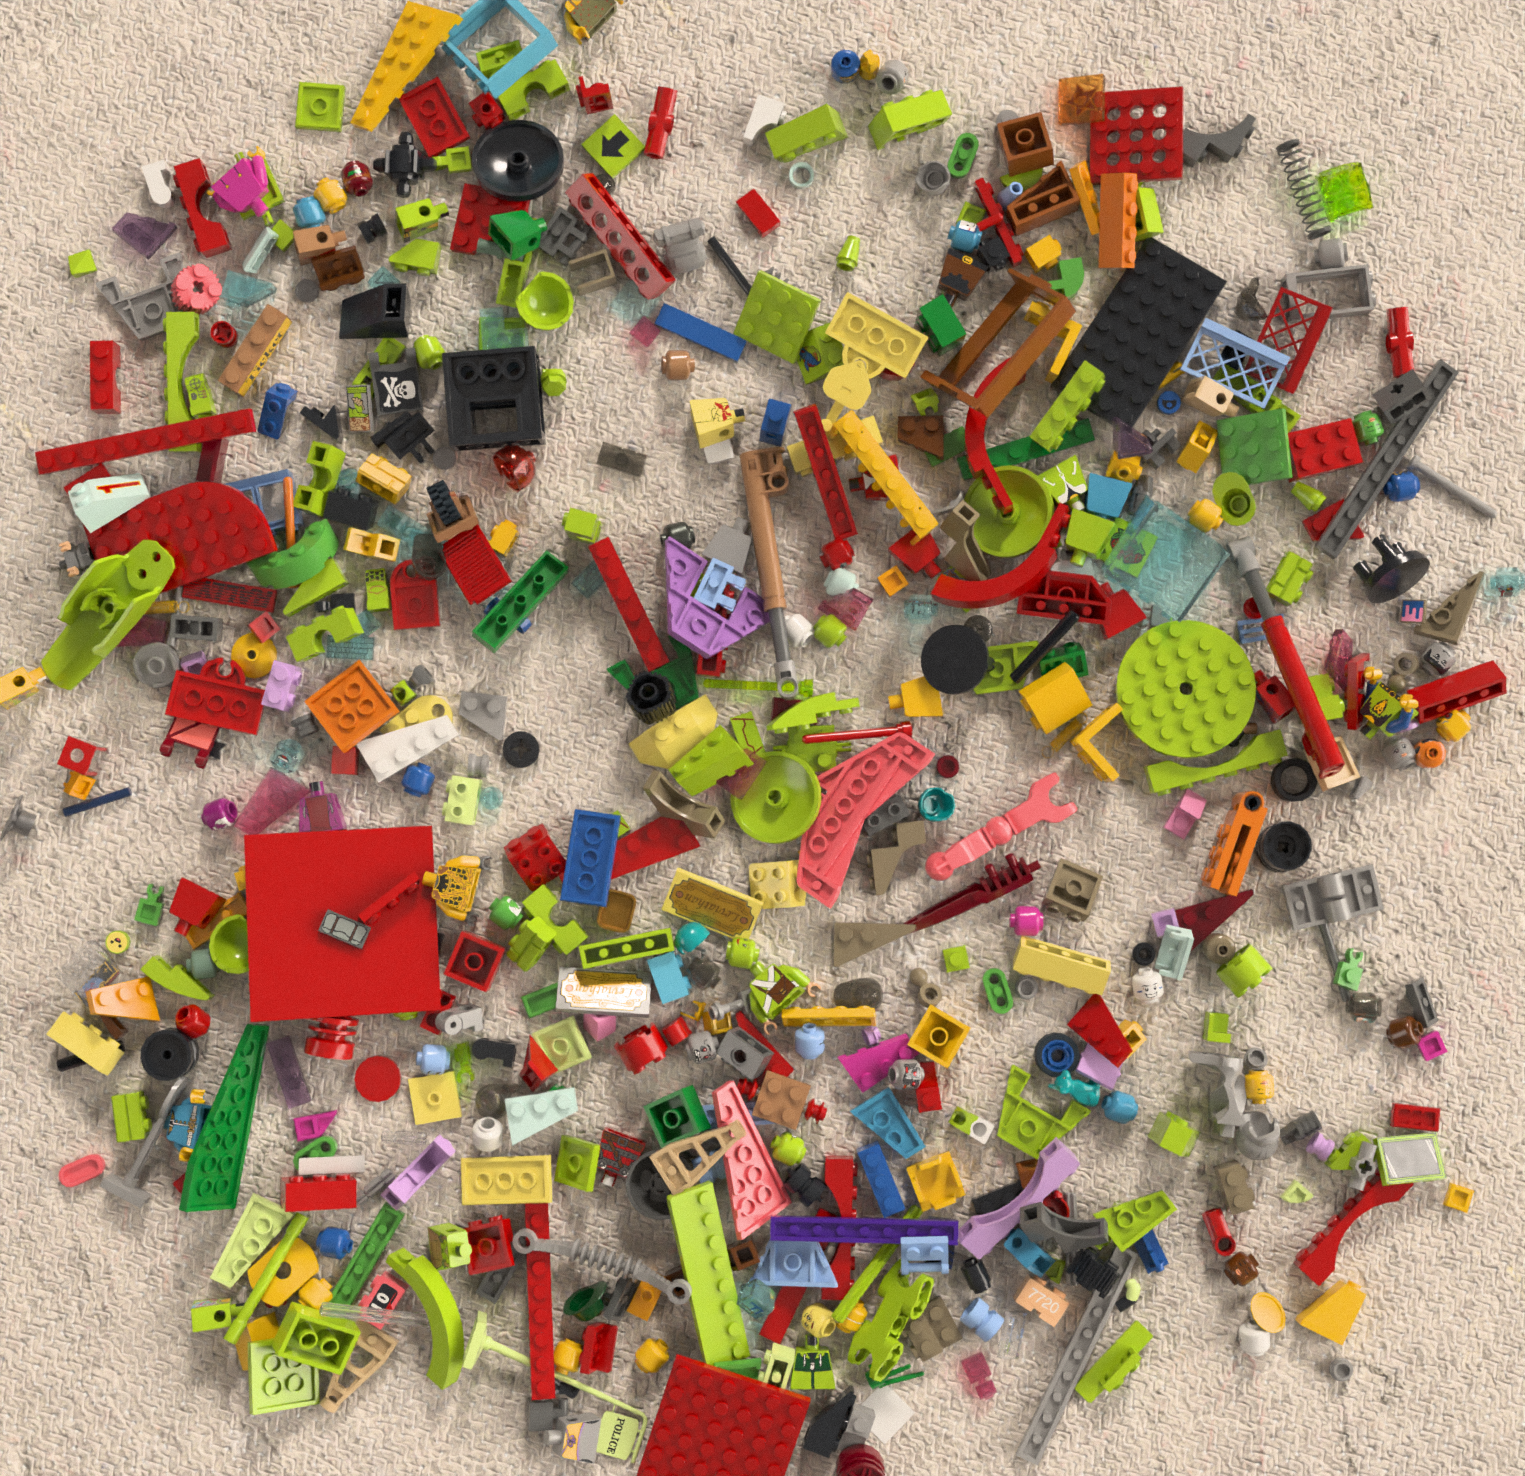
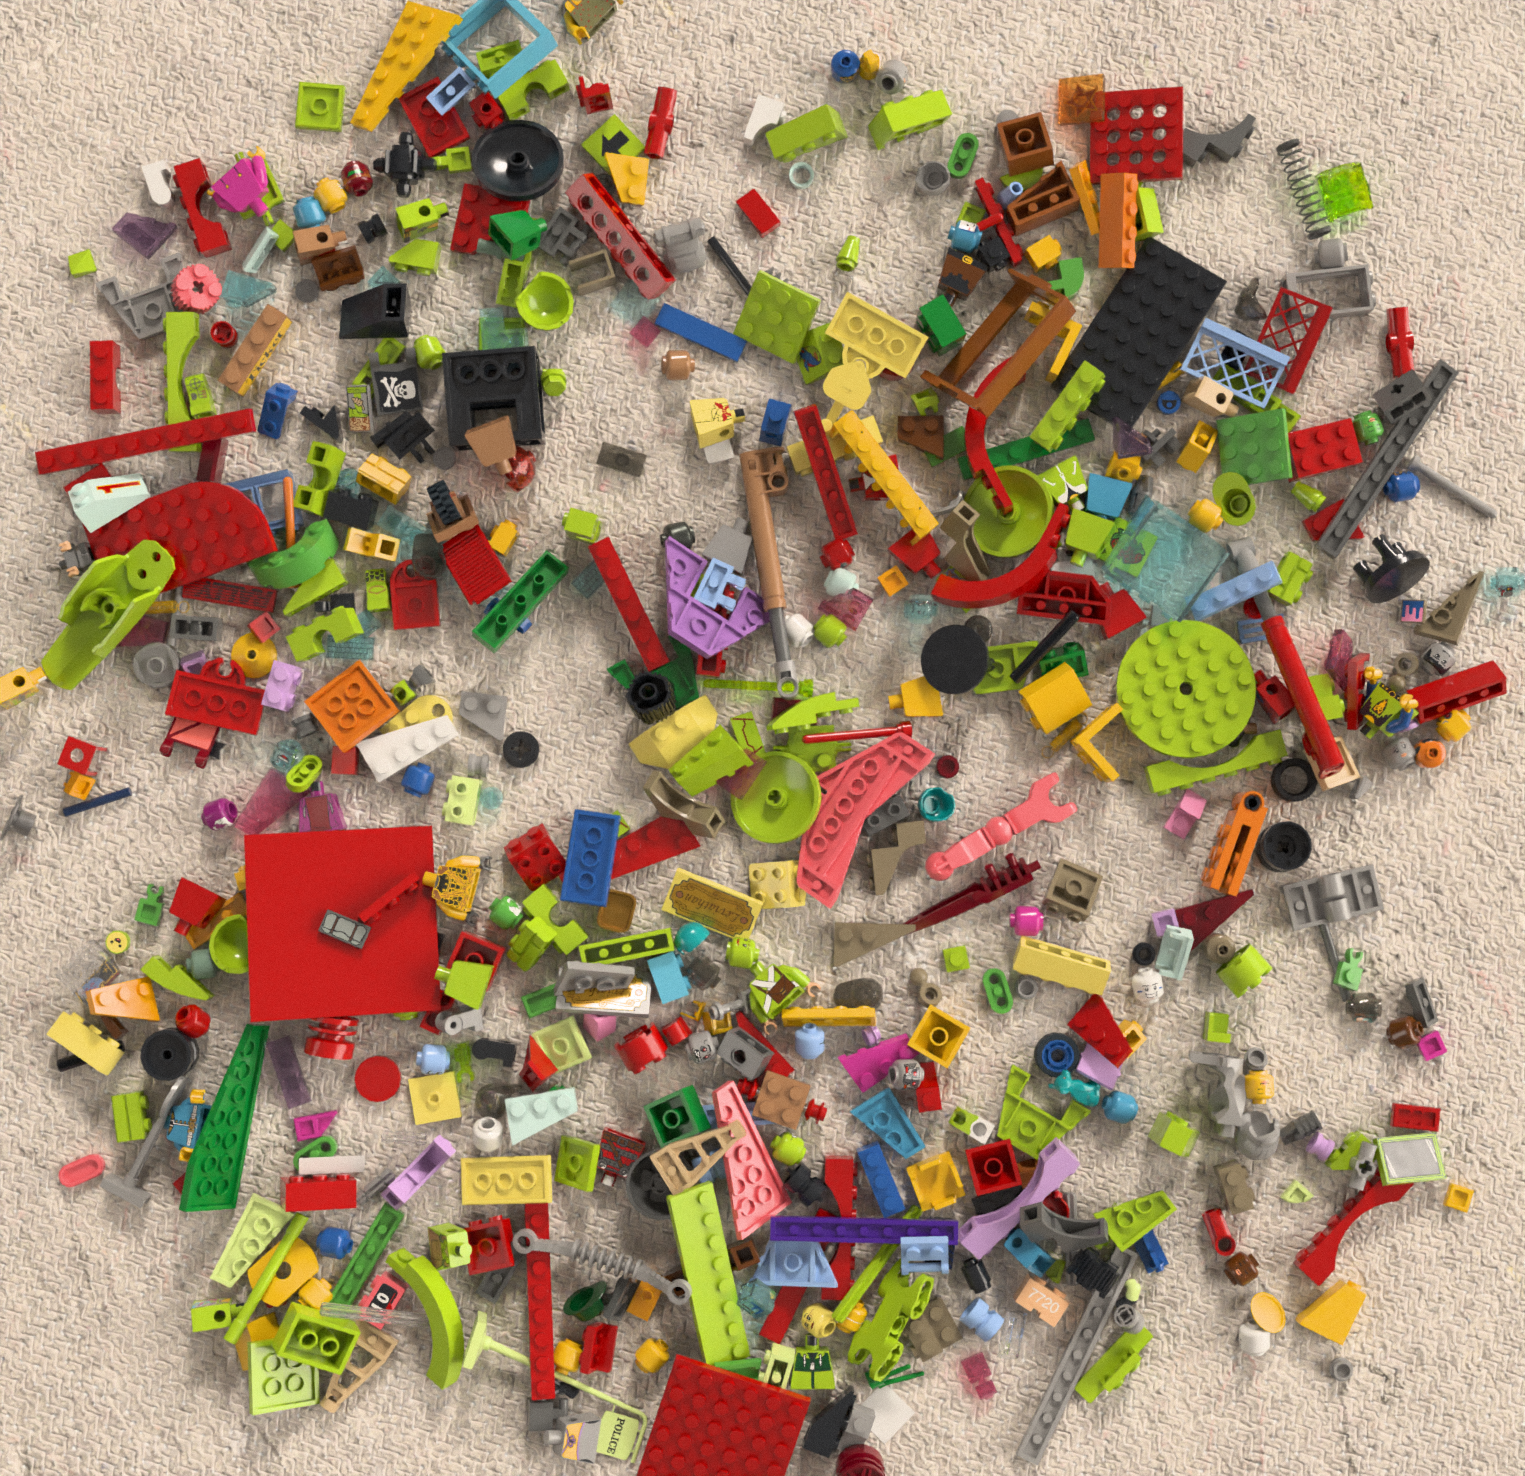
(300, 776): none -> lime plate
(451, 91): none -> light blue slope
(466, 981): none -> lime torso
(493, 443): none -> medium nougat torso
(583, 975): none -> light grey wing
(629, 177): none -> yellow wing
(993, 1167): none -> red slope
(1131, 1324): none -> light grey wheel
(1236, 590): none -> light blue plate

